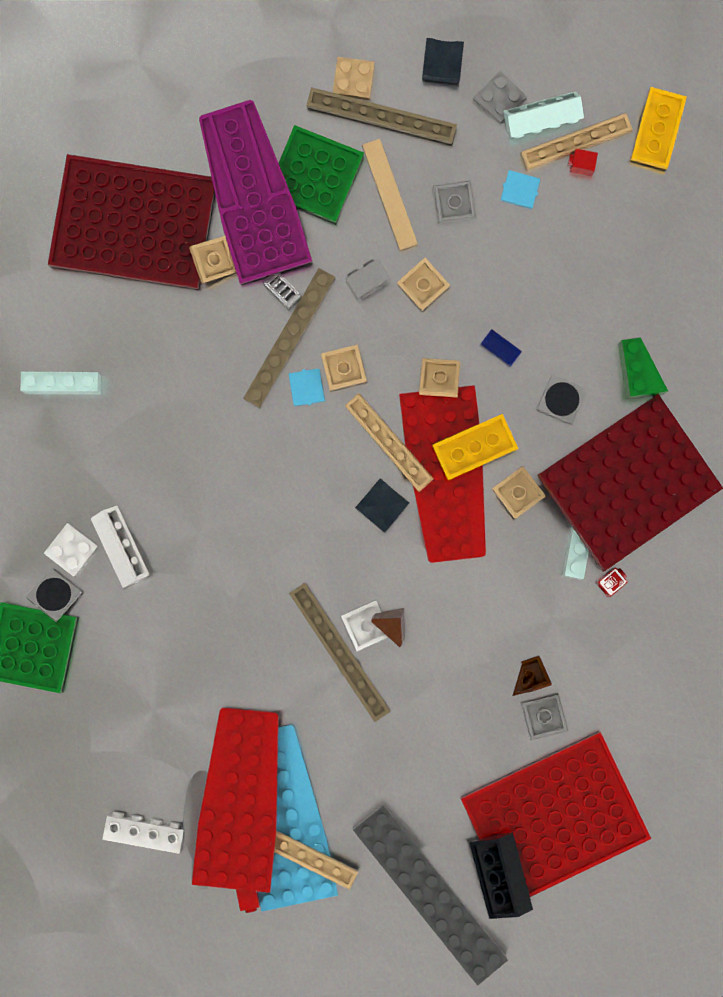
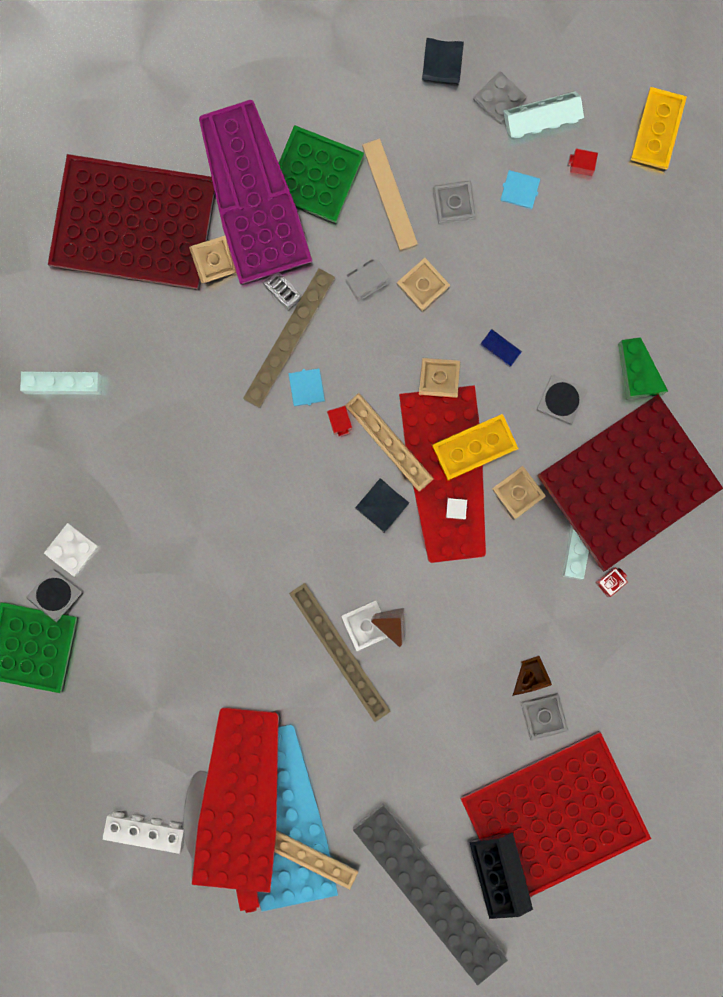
(119, 546): white brick -> none
(339, 421): none -> red brick
(343, 367): tan plate -> none
(353, 78): tan plate -> none
(381, 115): dark tan plate -> none
(456, 508): none -> white tile
(579, 139): tan tile -> none

